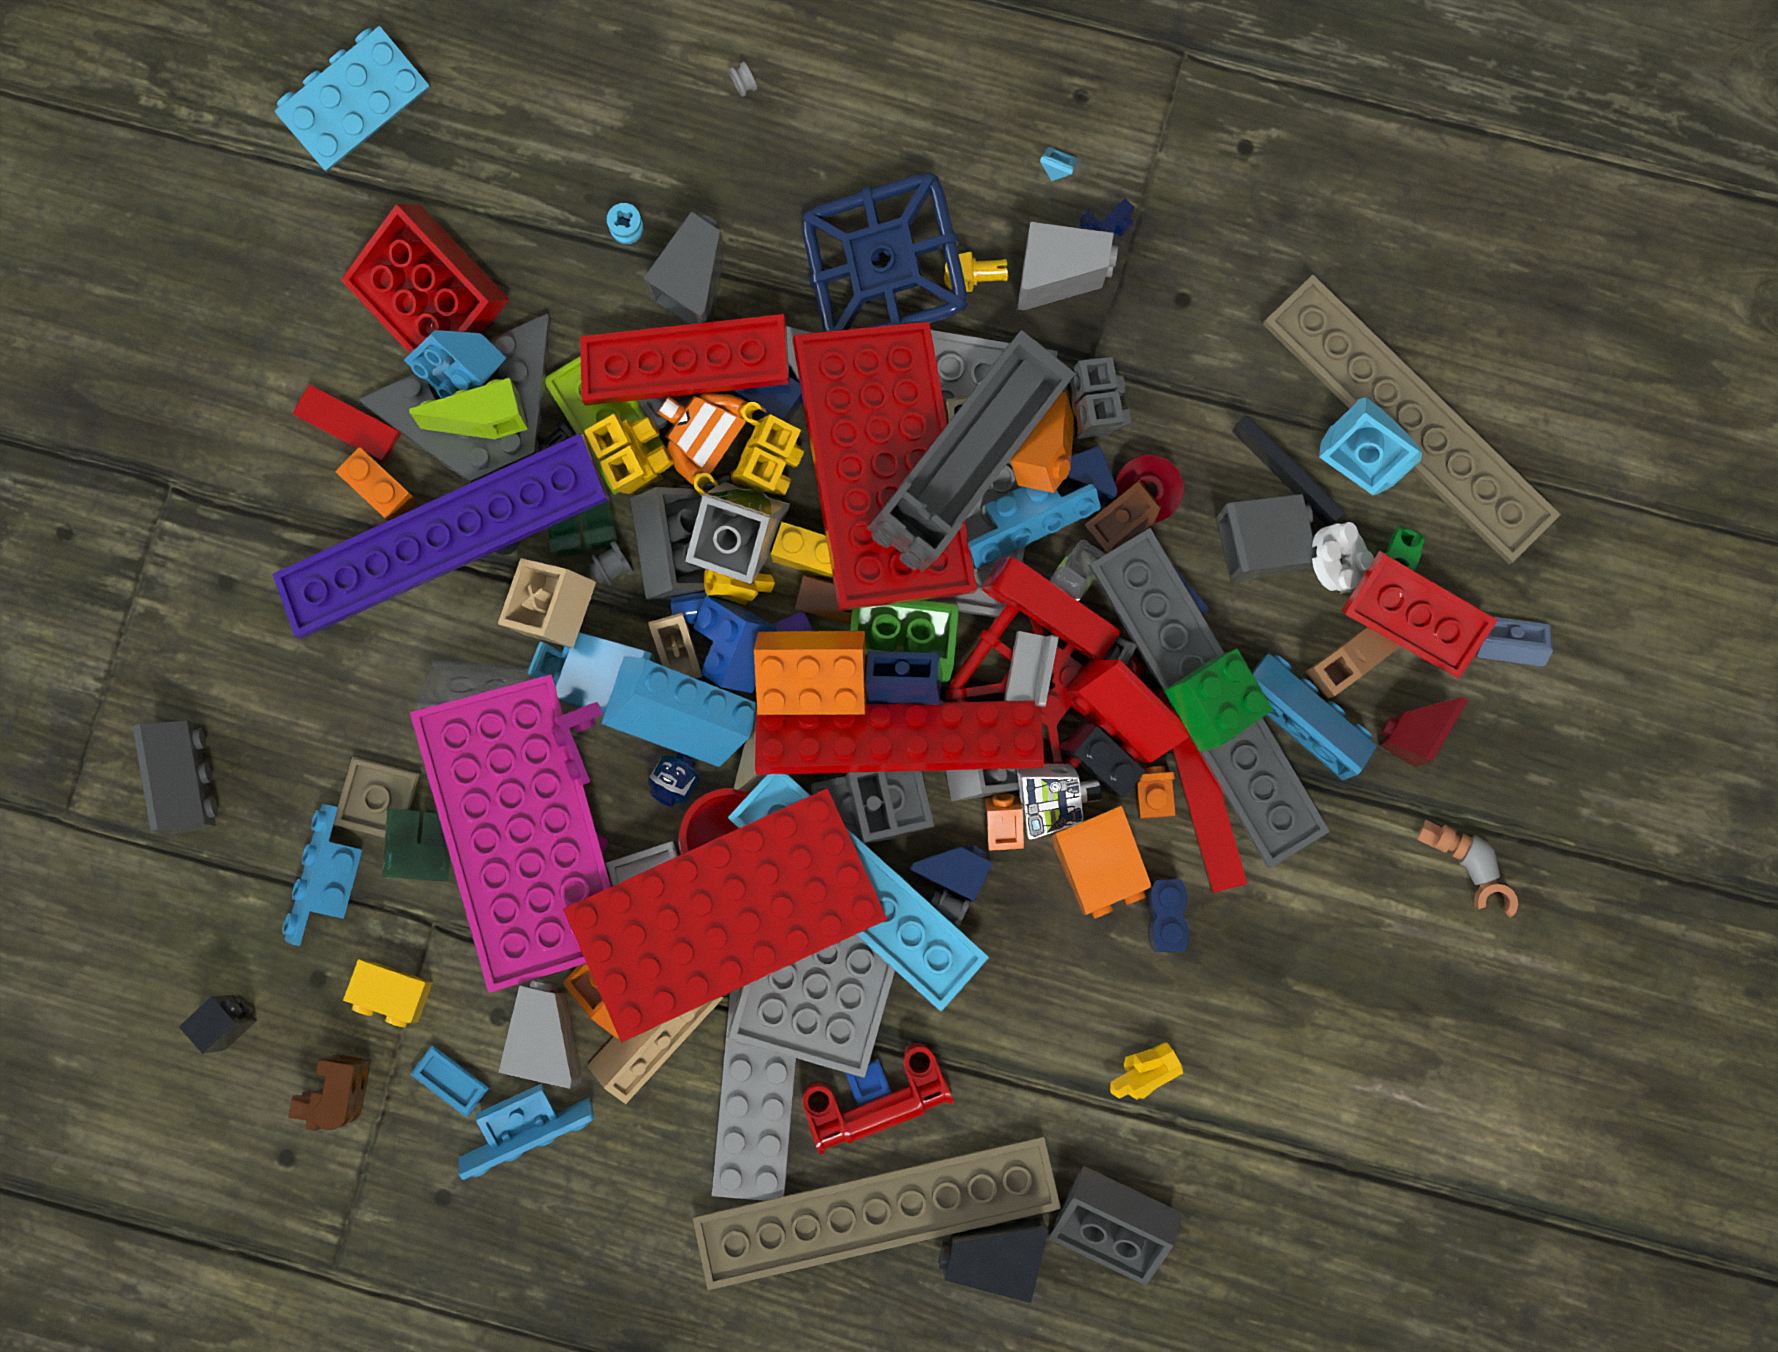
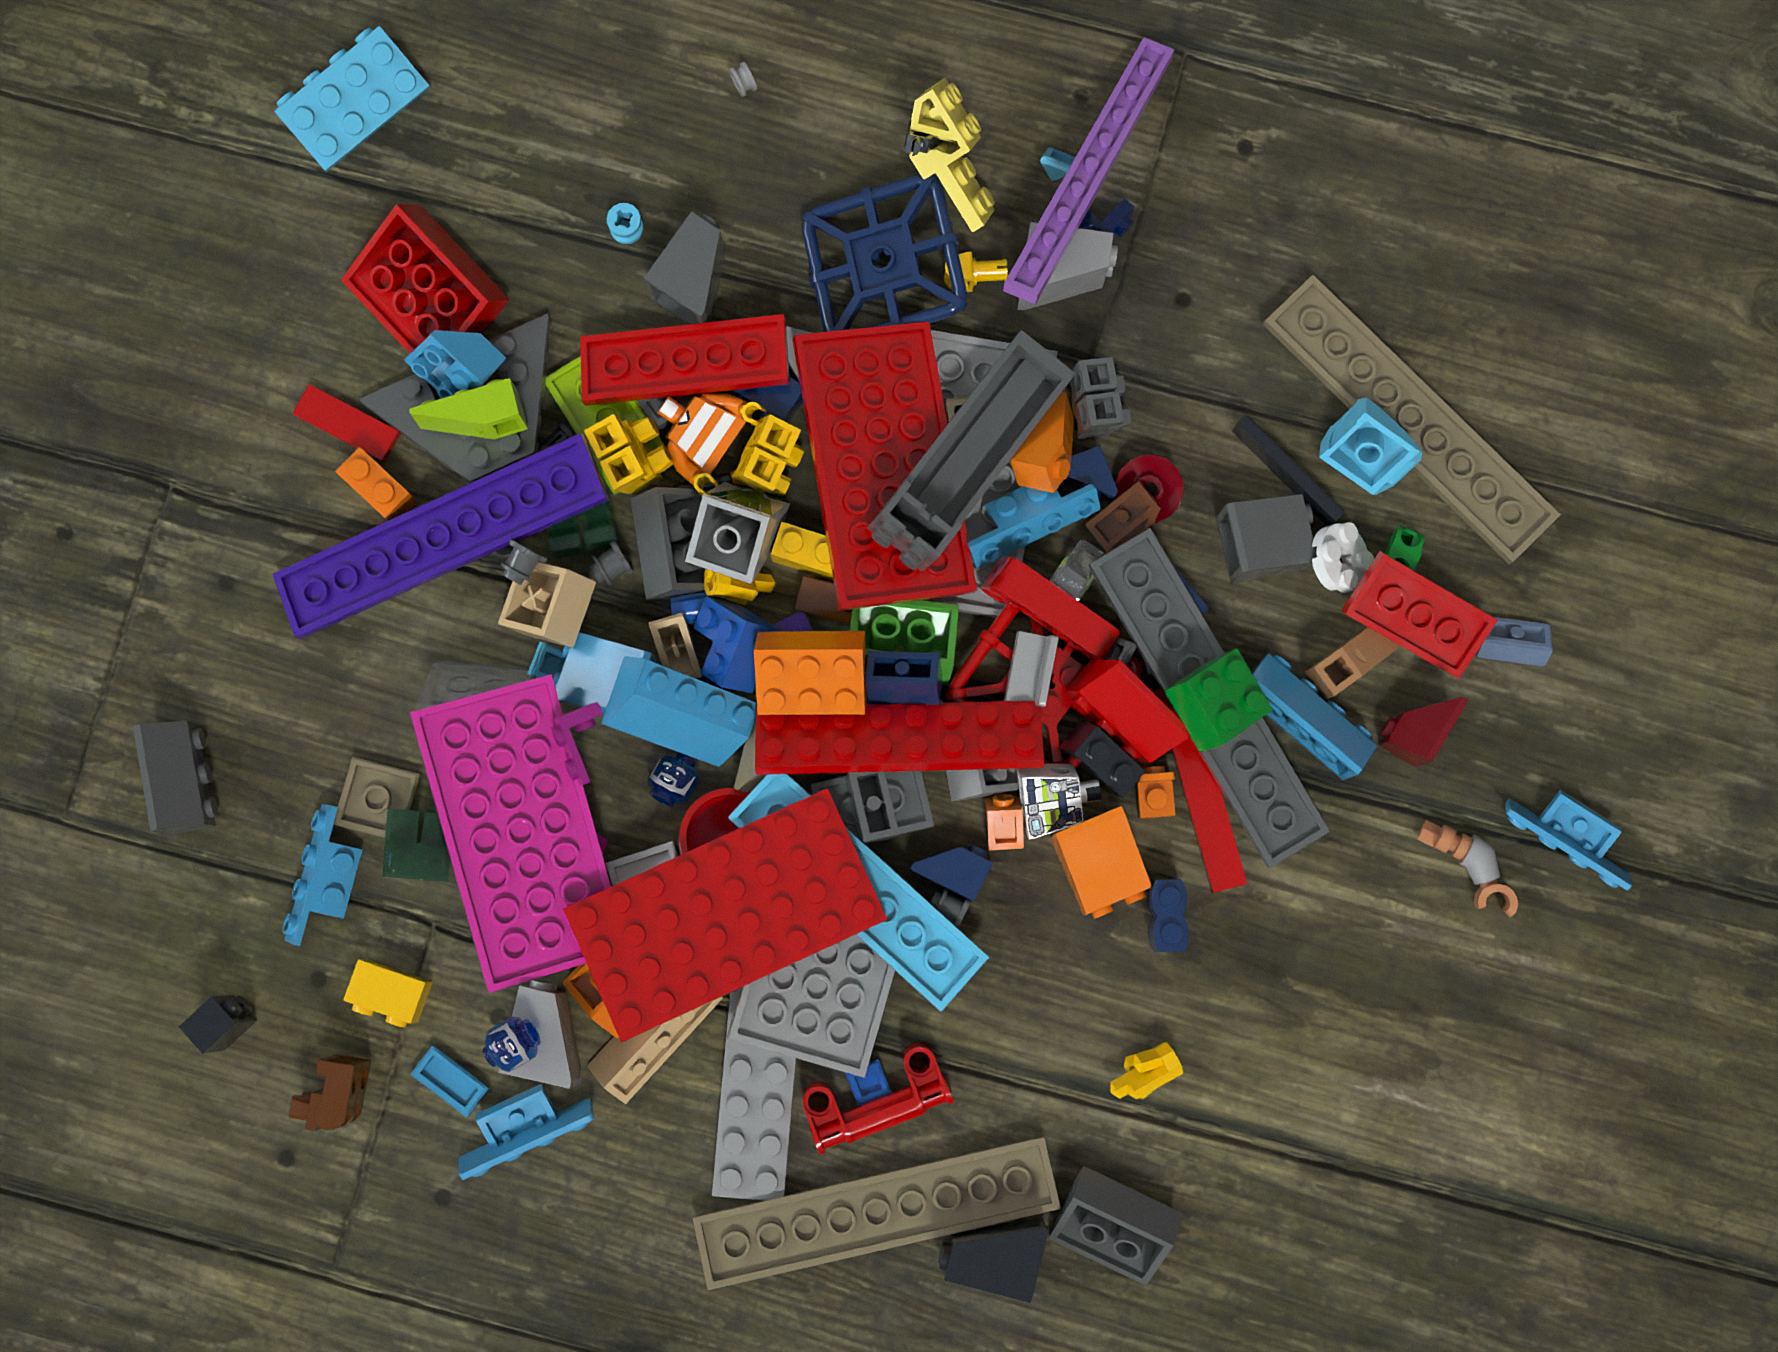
(511, 1044): none -> clear blue head
(521, 563): none -> dark grey brick
(937, 141): none -> light yellow piece
(1088, 171): none -> medium lavender plate
(1576, 831): none -> dark azure bracket

